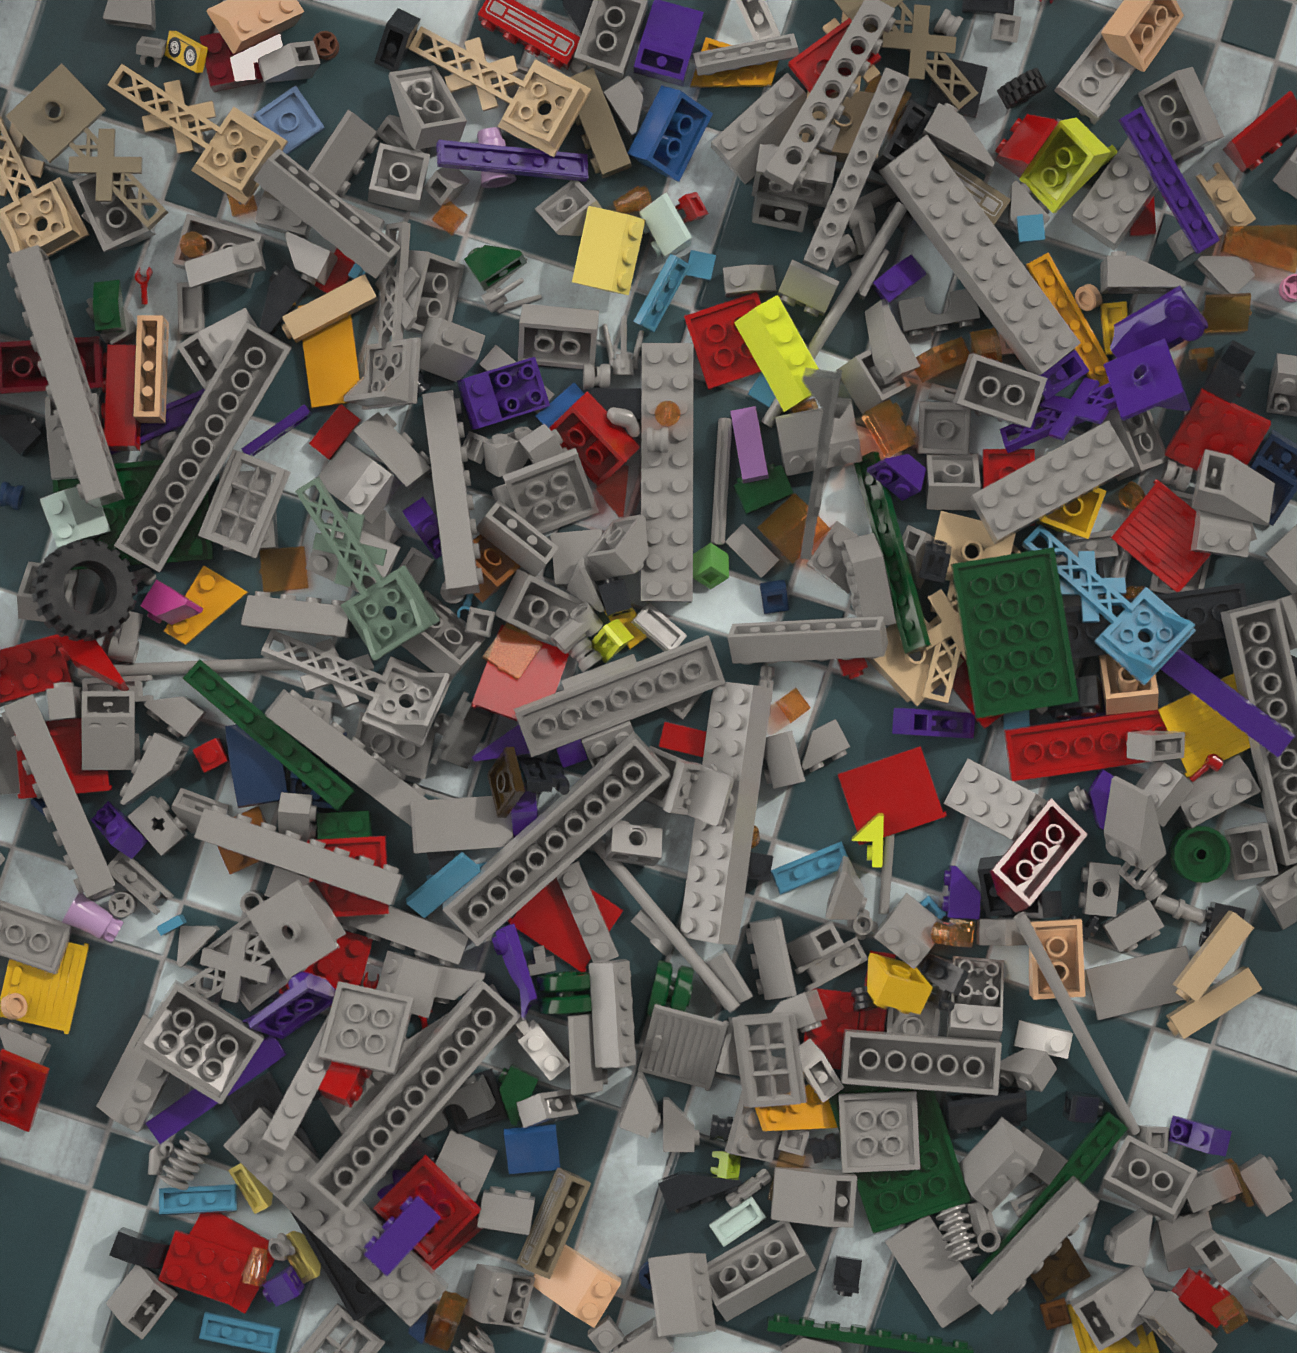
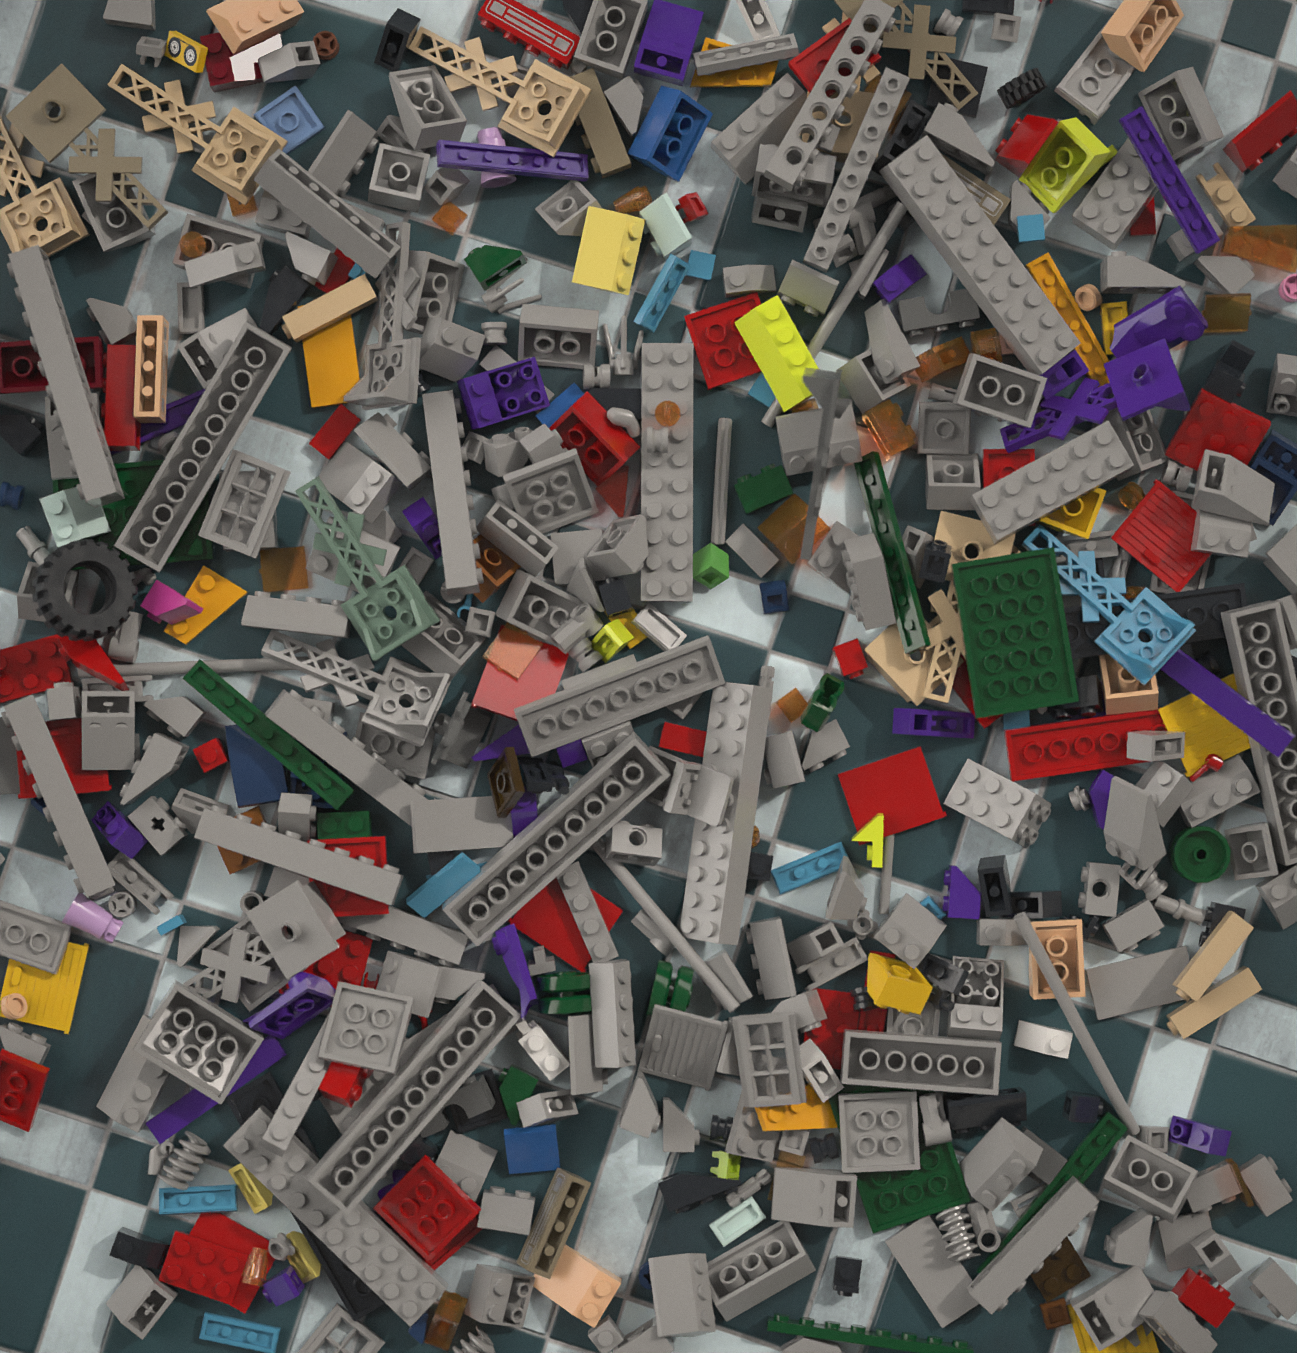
(36, 549): none -> light grey pin
(108, 307): dark green slope -> none
(143, 281): red hand -> none
(277, 431): dark purple tile -> none
(400, 1234): dark purple brick -> none
(494, 333): none -> light grey wheel
(749, 444): medium lavender tile -> none
(808, 640): light grey brick -> none
(822, 702): none -> dark green brick
(900, 475): dark purple slope -> none
(934, 1125): none -> light grey piece
(956, 933): clear orange leg -> none
(1027, 1070): light grey slope -> none
(1036, 856): dark red slope -> none
(1201, 355): clear orange tile -> none
(1230, 1314): clear orange slope -> none

